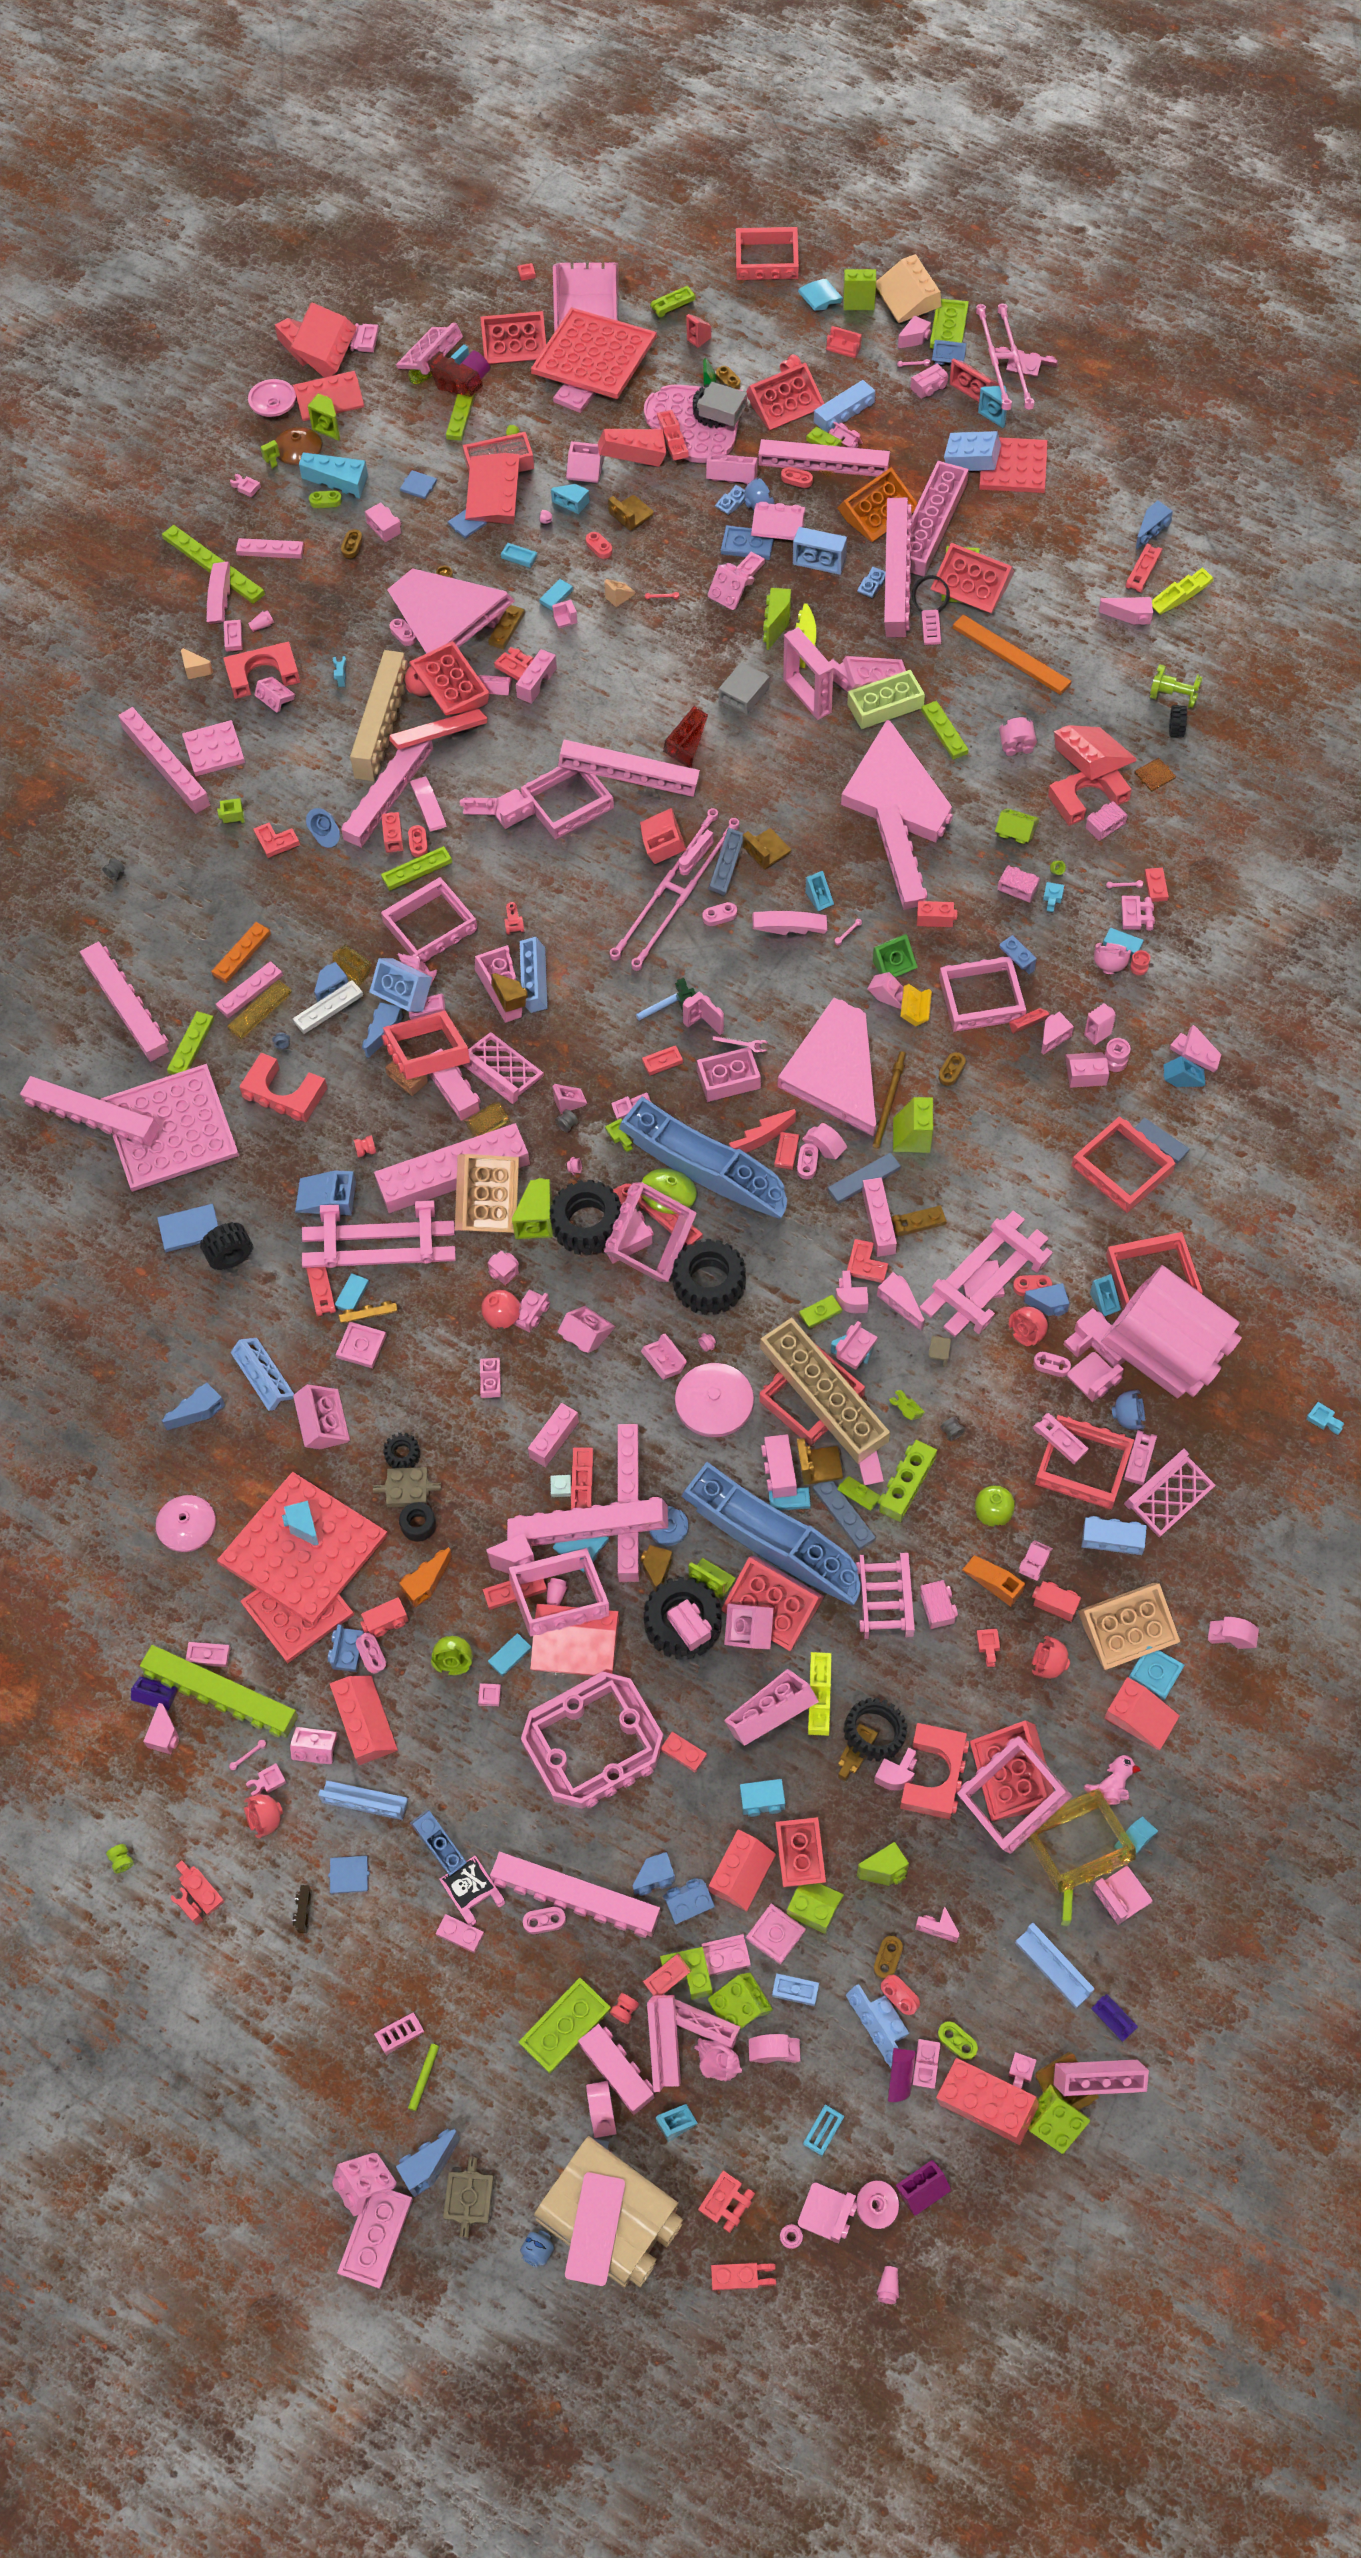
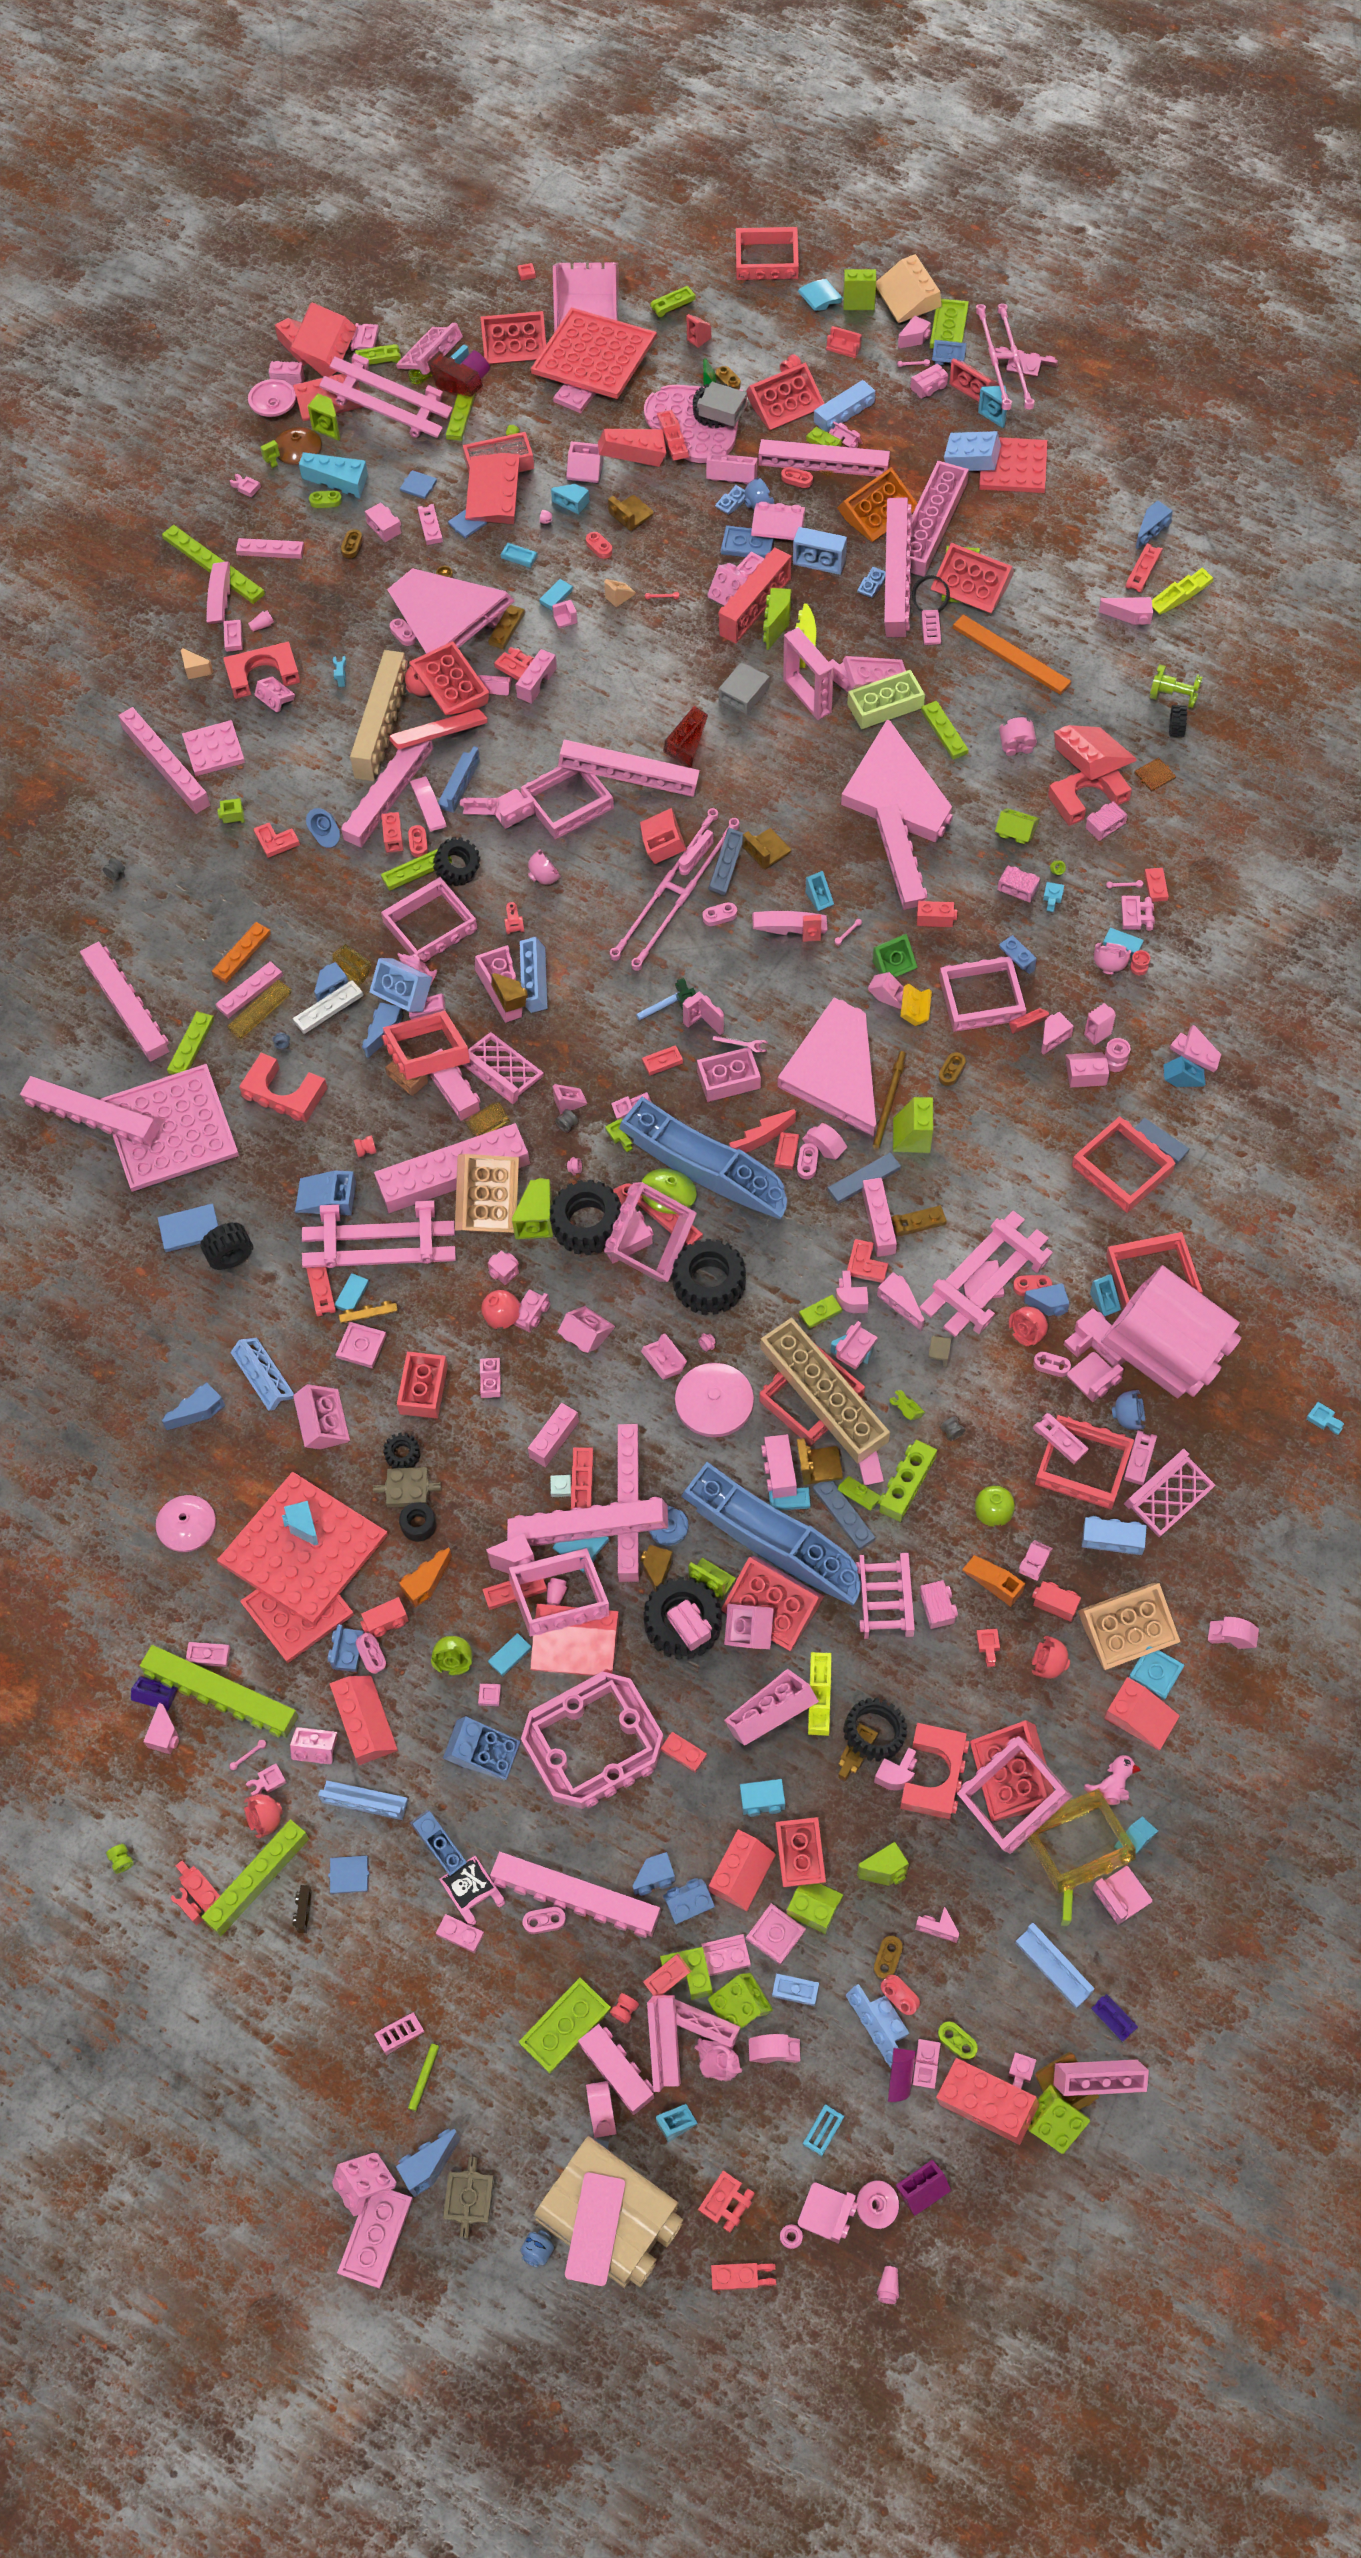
(255, 1878): none -> lime brick
(286, 371): none -> bright pink brick
(359, 372): none -> bright pink fence
(381, 354): none -> lime plate
(422, 1385): none -> coral brick
(430, 525): none -> bright pink plate
(459, 780): none -> medium blue fence
(463, 850): none -> black tyre
(481, 1748): none -> medium blue slope
(542, 869): none -> bright pink cylinder
(751, 597): none -> coral brick
(811, 928): none -> coral plate

